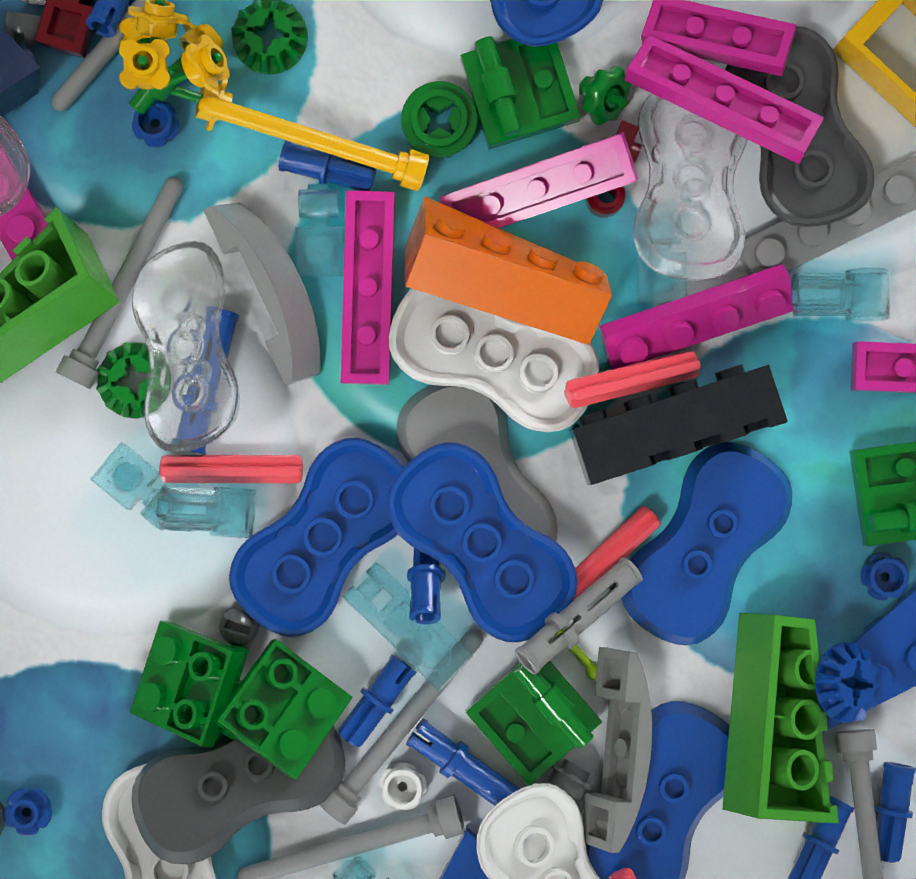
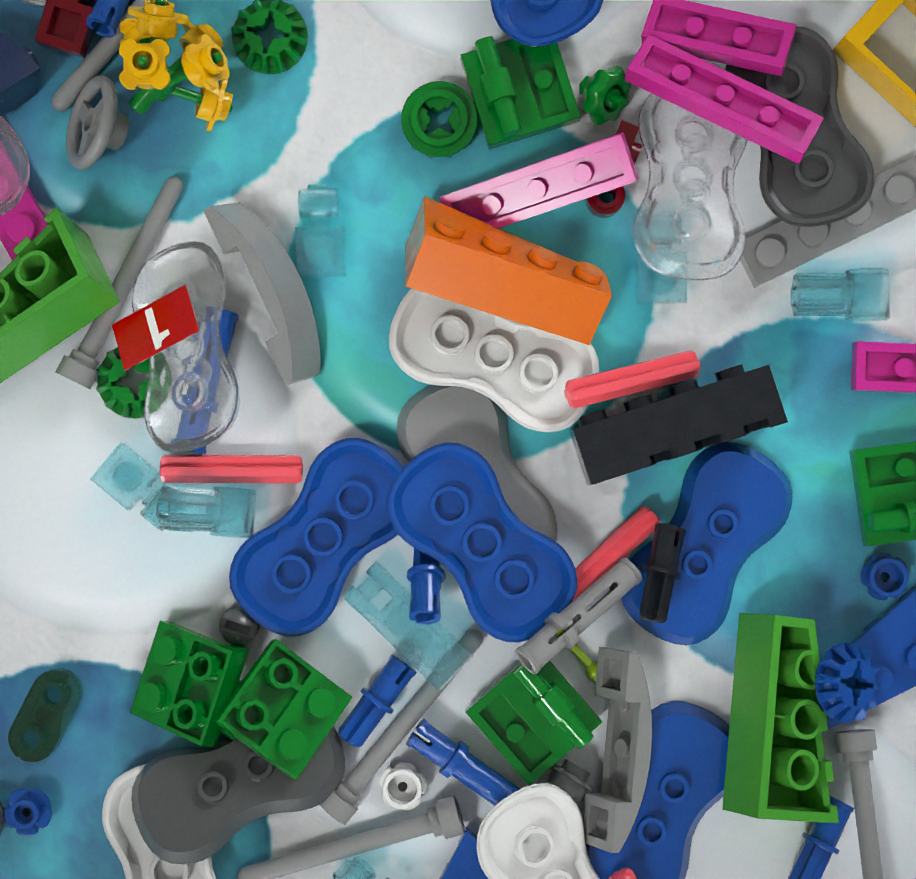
(22, 28): dark grey hinge -> none
(45, 717): none -> clear green plate
(100, 126): none -> light grey piece
(155, 327): none -> red sticker
(157, 136): blue plate -> none
(325, 167): blue axle -> none
(367, 287): dark pink plate -> none
(405, 167): yellow piece -> none
(661, 572): none -> black axle
(697, 317): dark pink plate -> none
(894, 809): blue axle -> none

